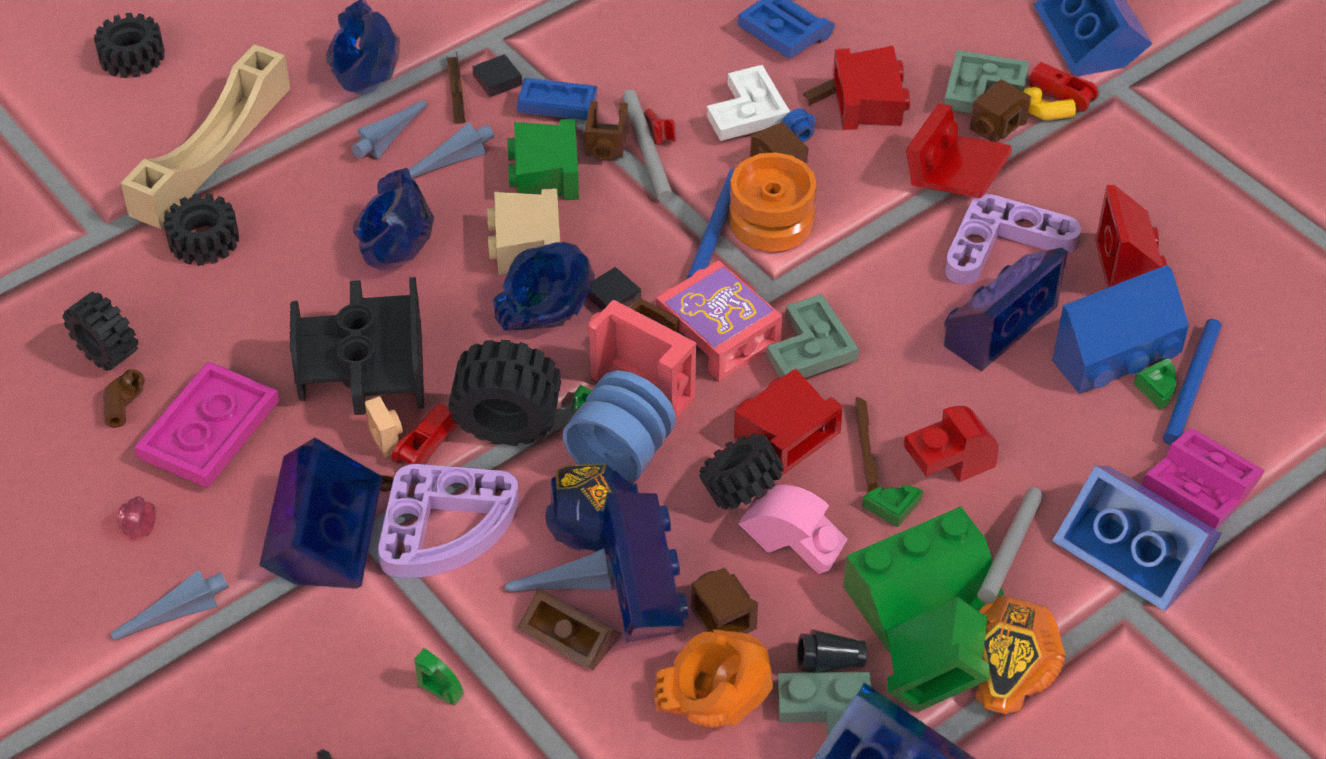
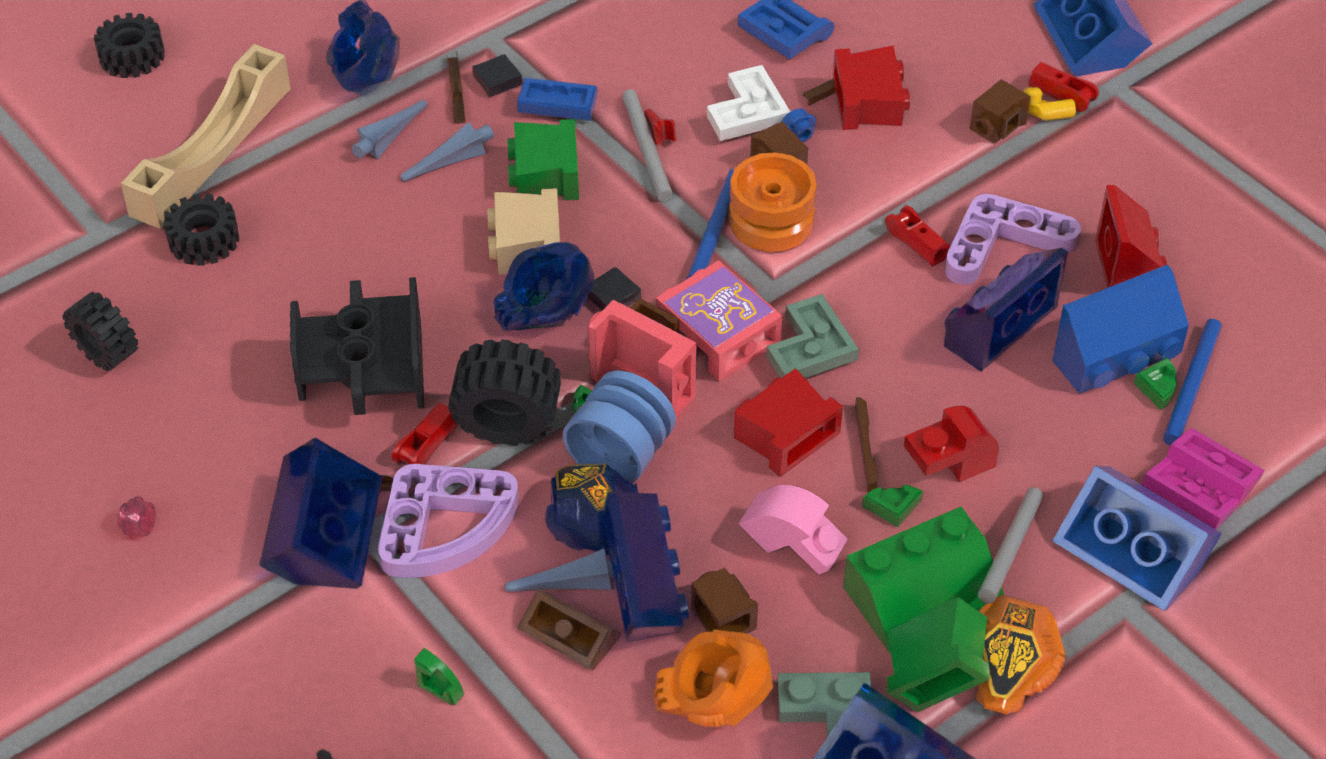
(120, 394): reddish brown arm -> none
(187, 598): sand blue piece -> none
(207, 424): dark pink plate -> none
(383, 425): light nougat plate -> none
(394, 222): clear blue helmet -> none
(605, 140): reddish brown window -> none
(741, 471): black tyre -> none
(829, 652): black cone -> none
(918, 235): none -> red bar
(953, 162): red bracket -> none
(976, 73): sand green plate -> none

